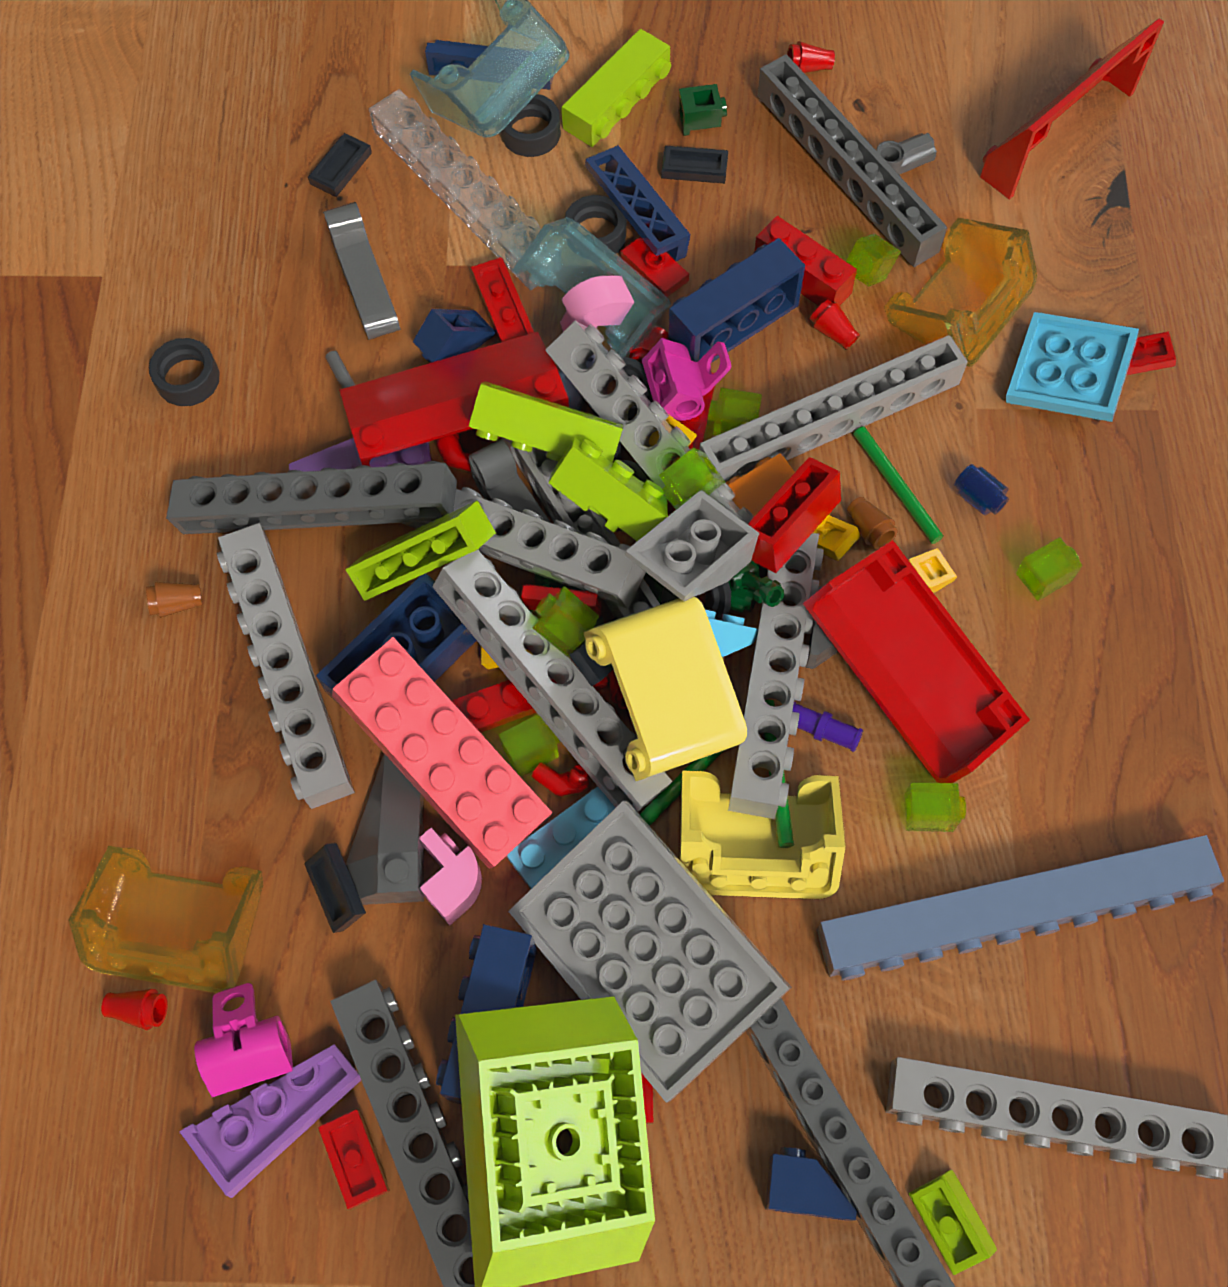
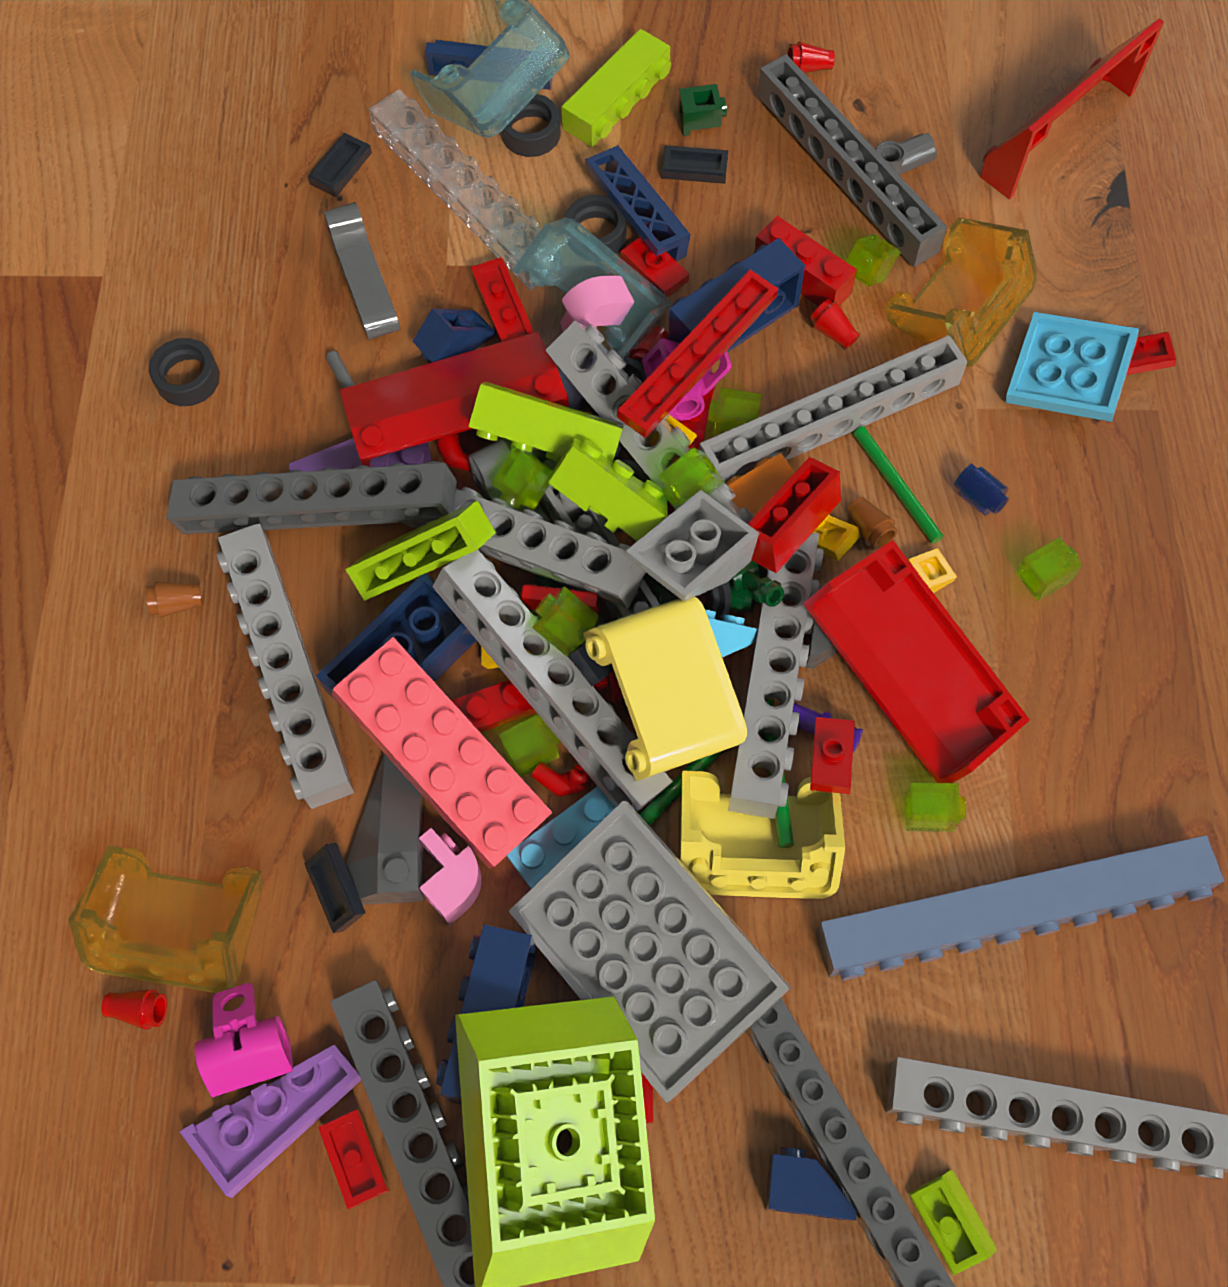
(522, 479): none -> clear neon green brick
(697, 354): none -> red plate
(832, 755): none -> red plate

